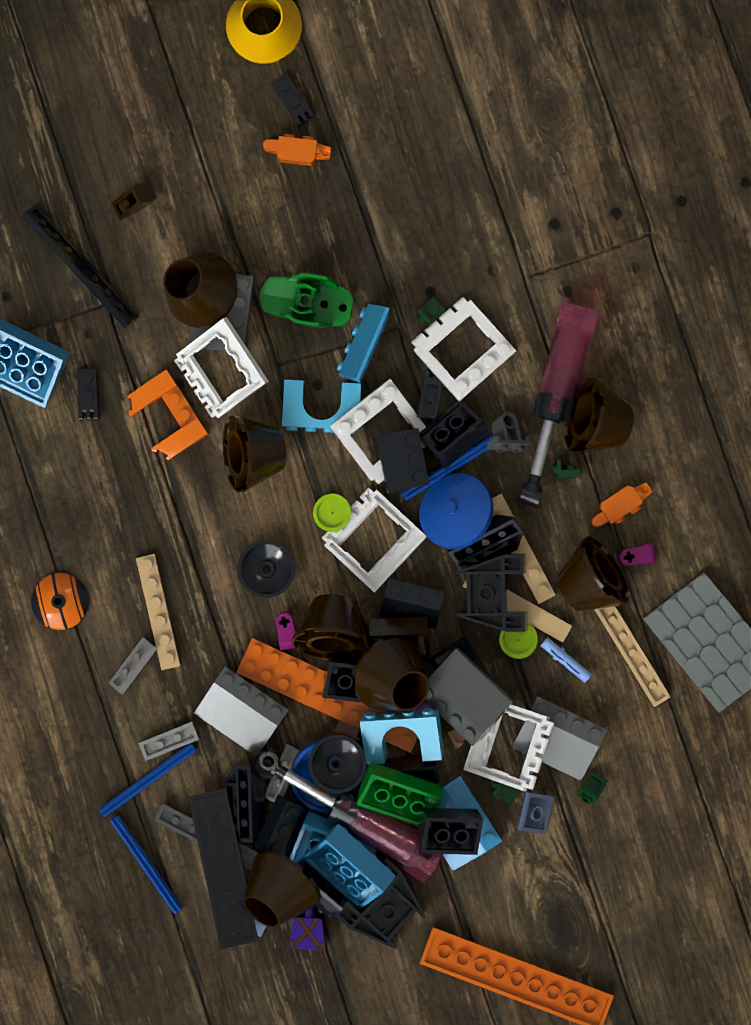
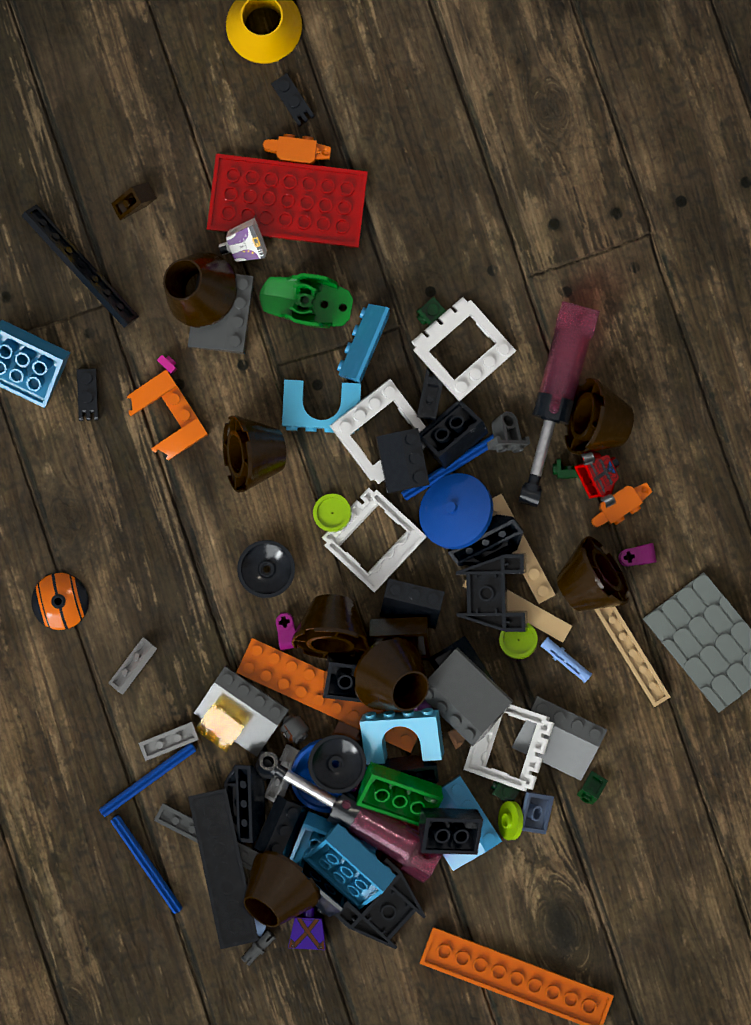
(158, 612): tan plate -> none
(168, 363): none -> dark pink plate
(220, 727): none -> clear yellow slope
(244, 242): none -> torso
(244, 363): white hinge -> none
(258, 947): none -> dark grey pin
(288, 199): none -> red plate
(294, 729): none -> dark grey head
(510, 820): none -> lime piece
(598, 476): none -> red torso

